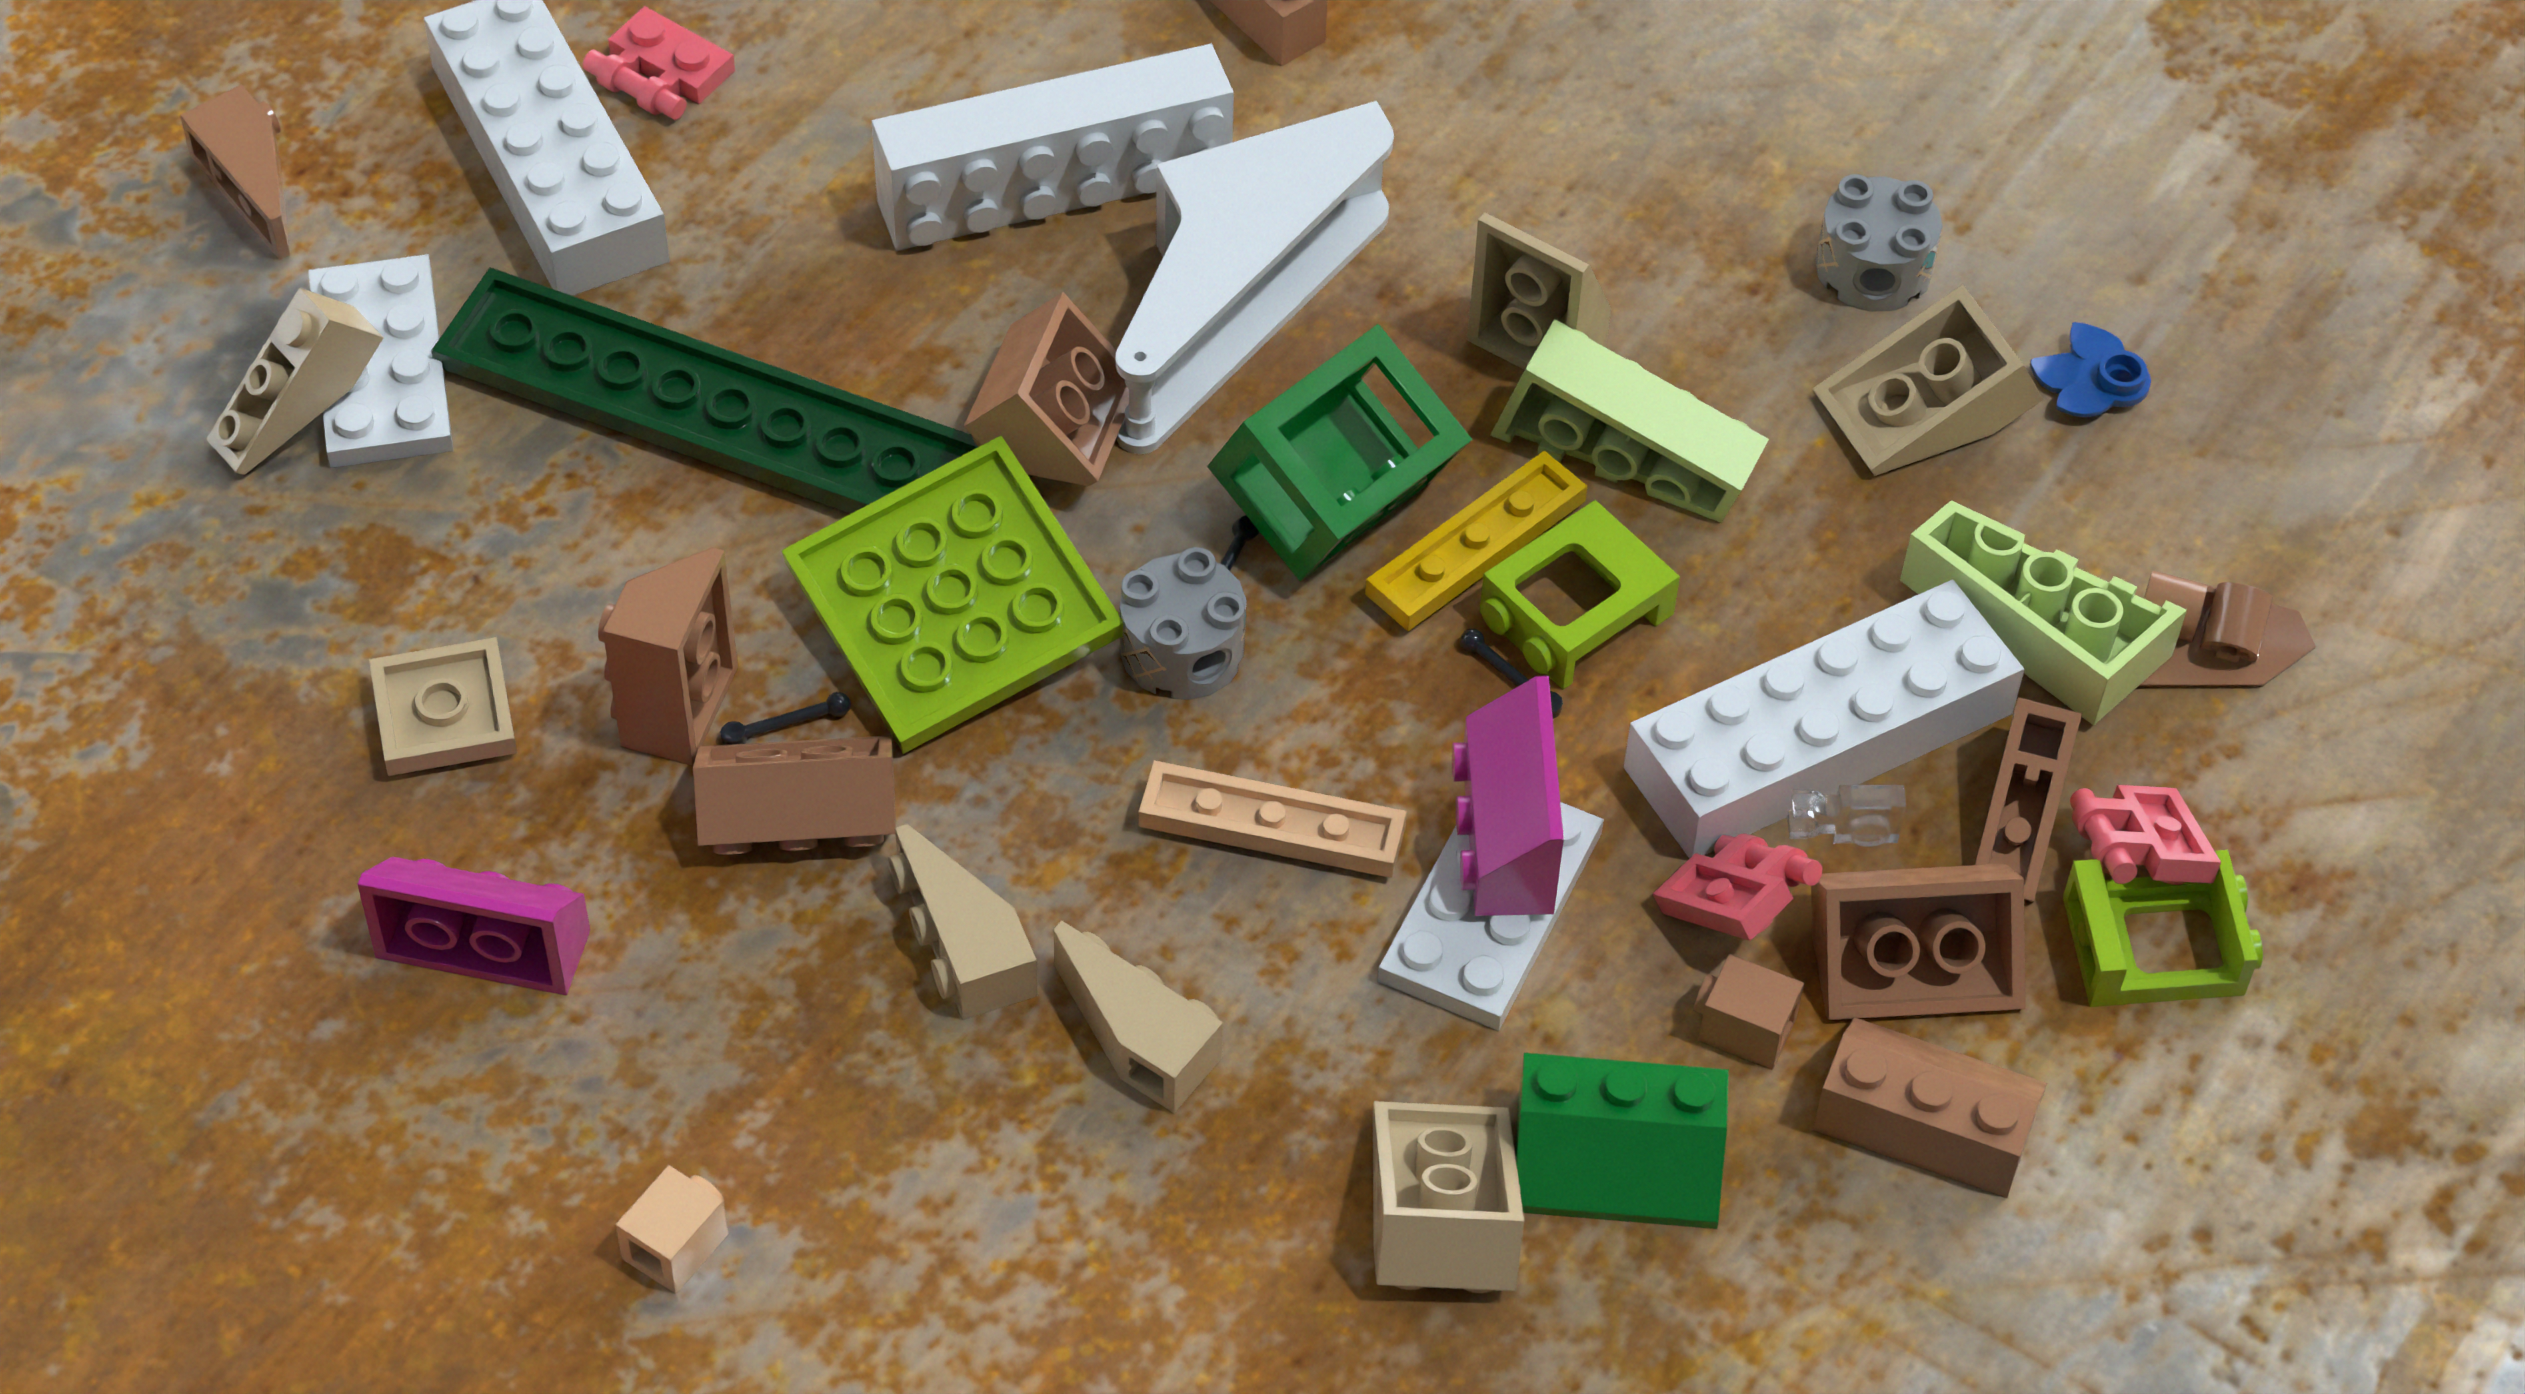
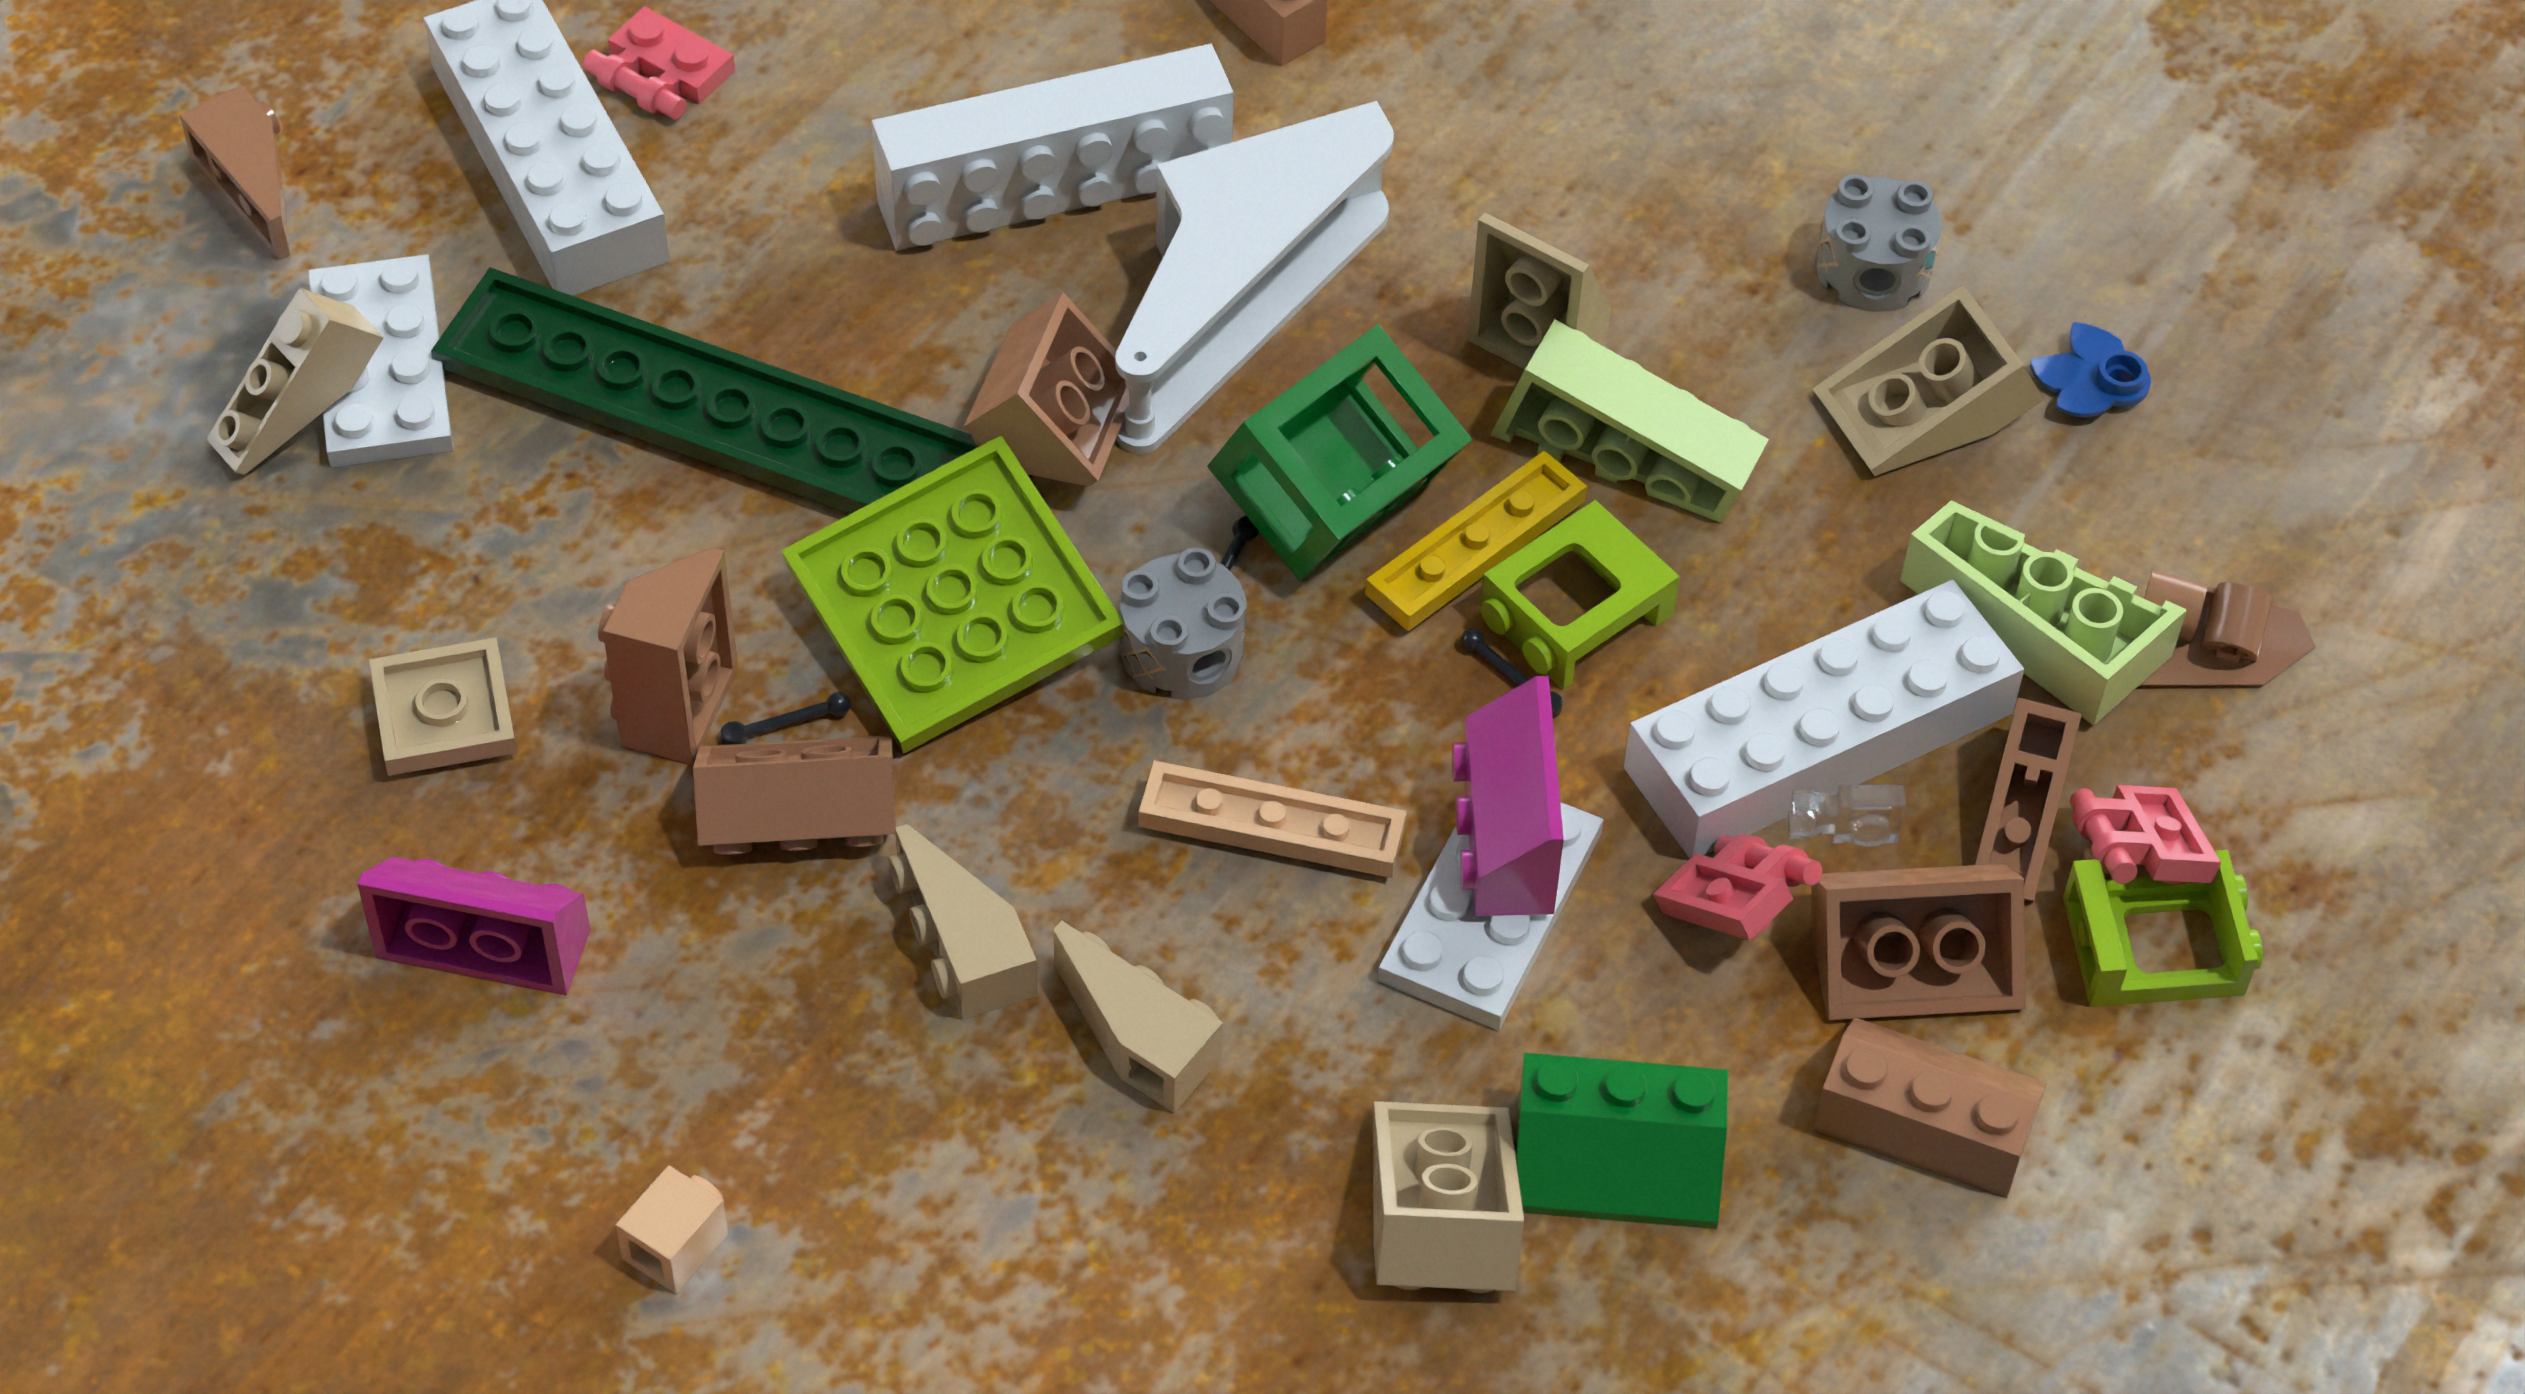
(1748, 1010): nougat brick -> none

